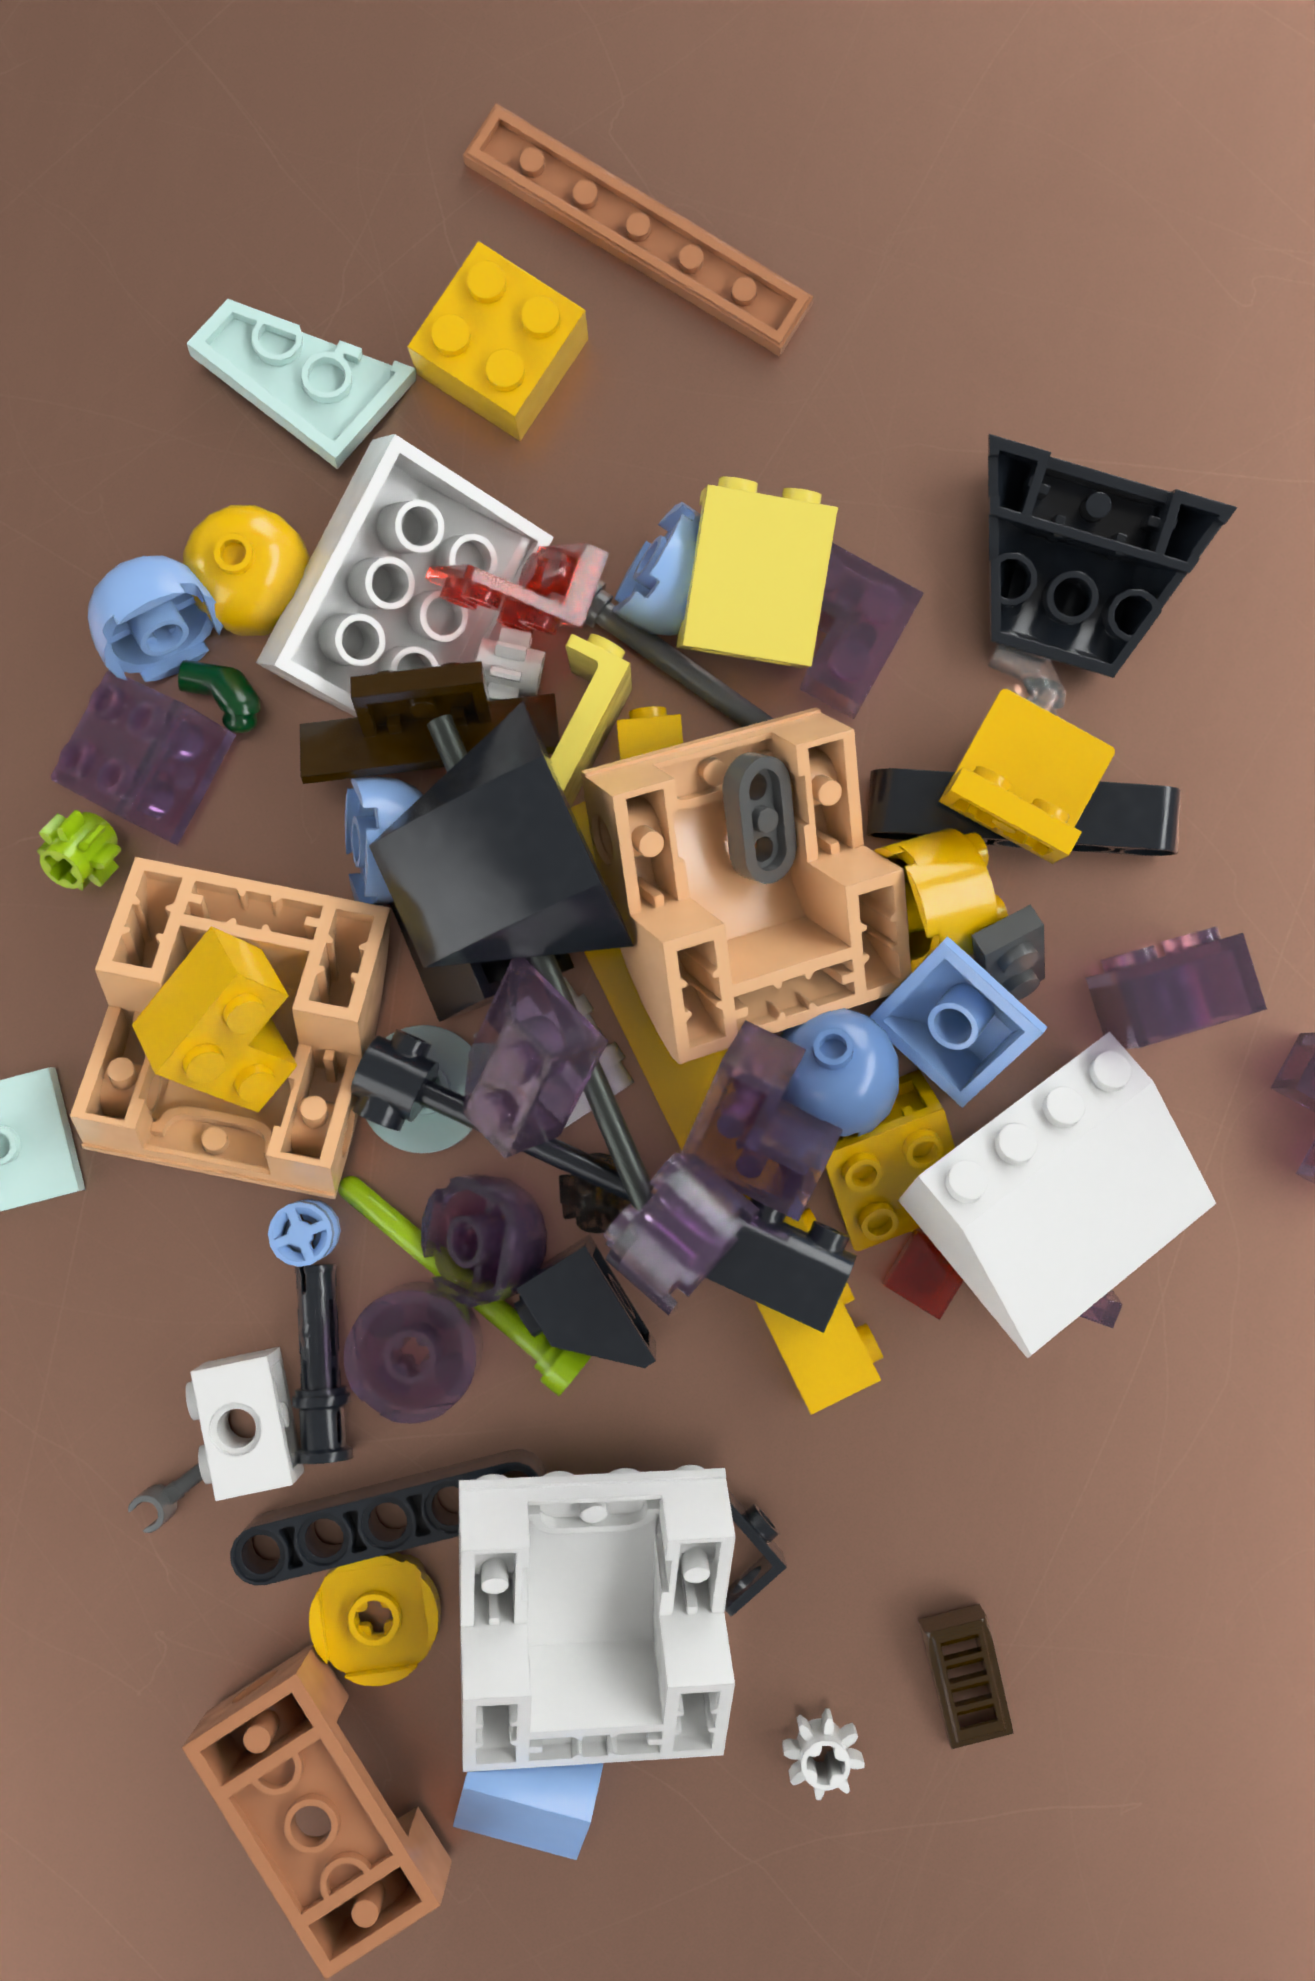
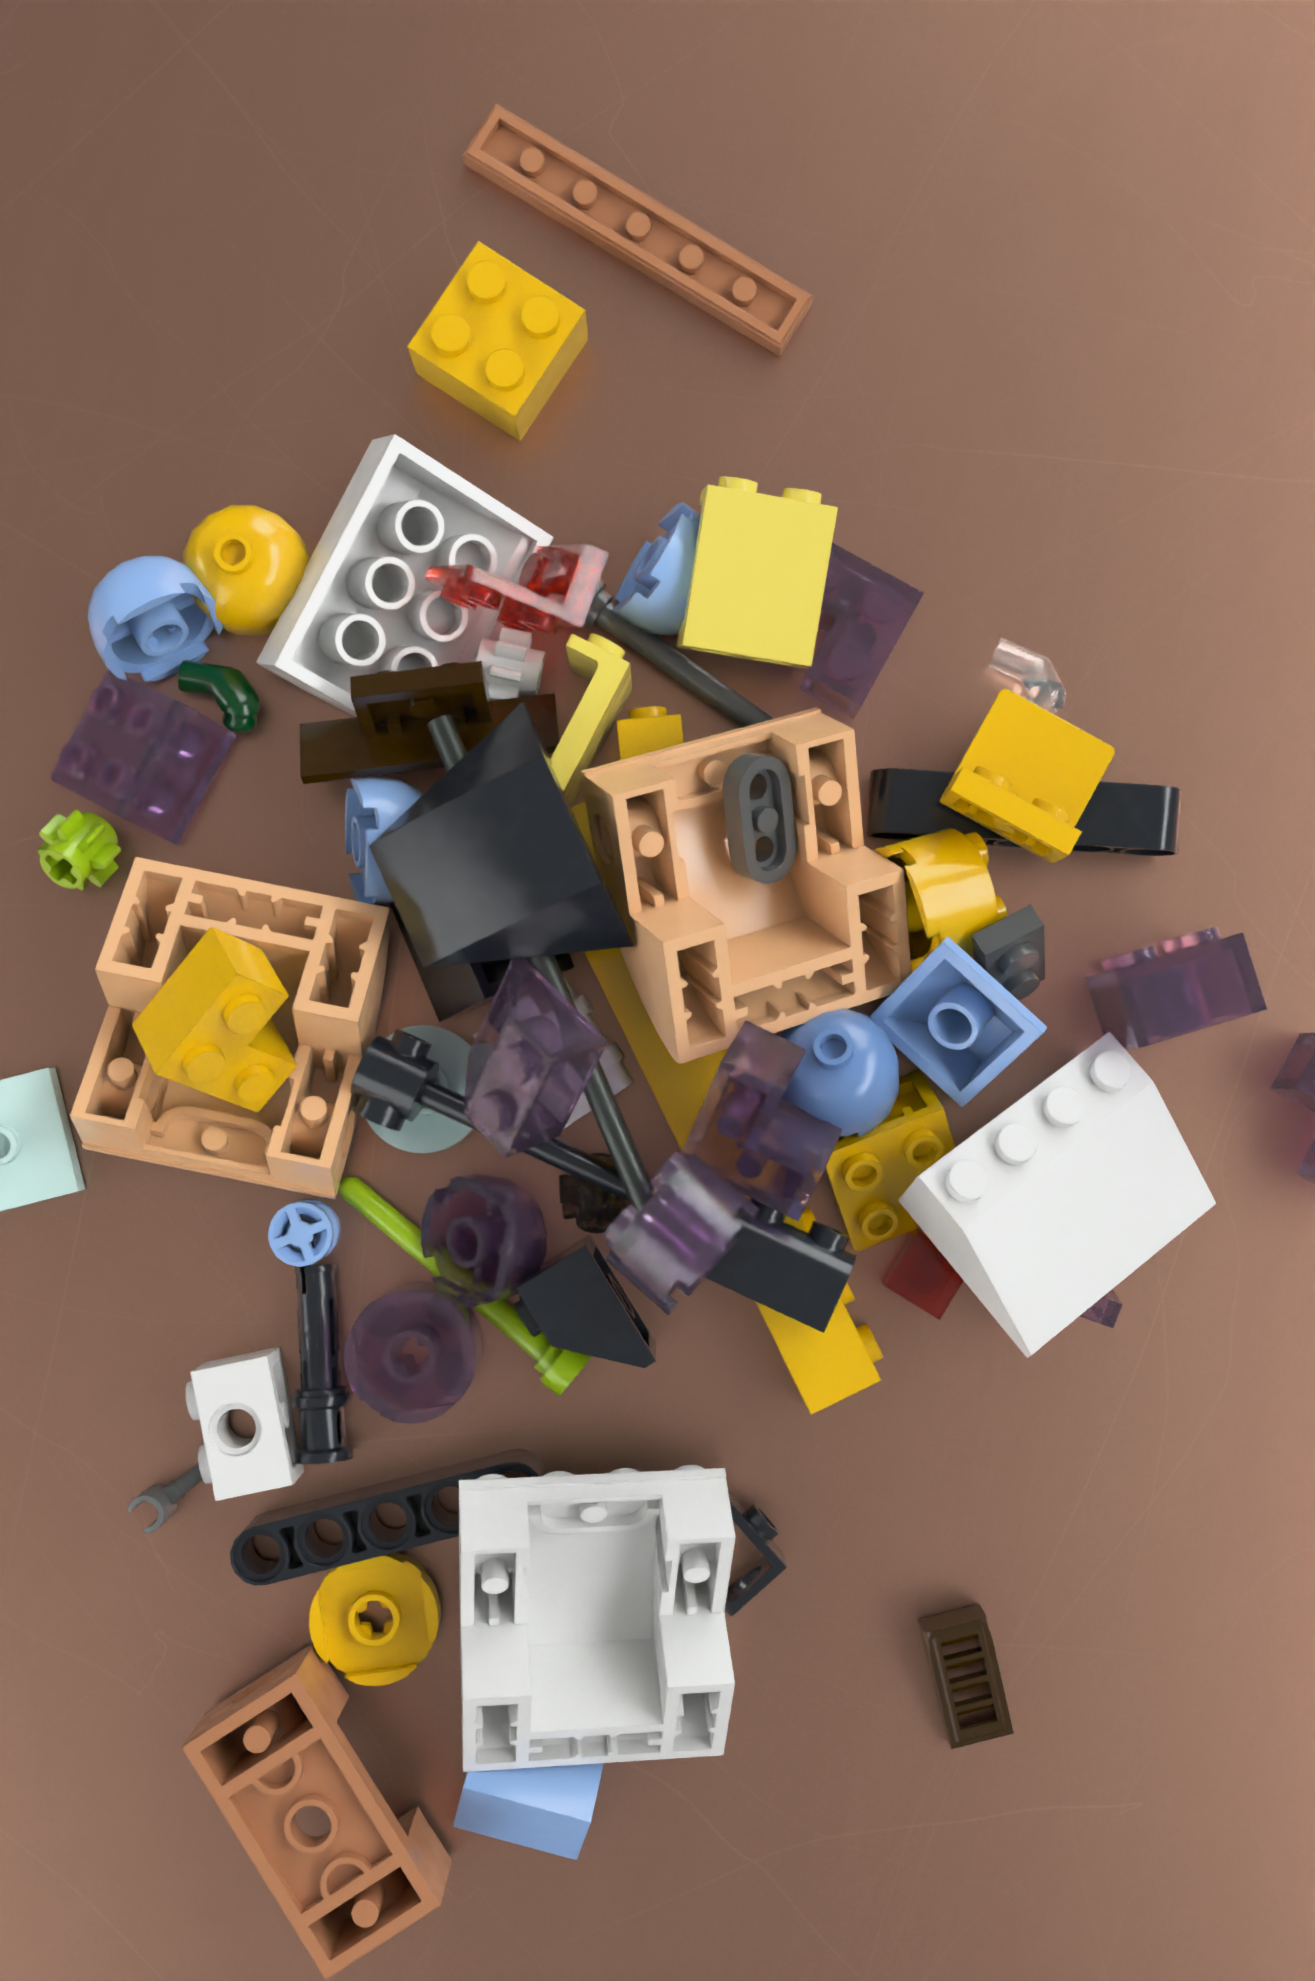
(307, 385): light aqua wing -> none
(836, 1764): white gear -> none
(1084, 555): black wedge -> none

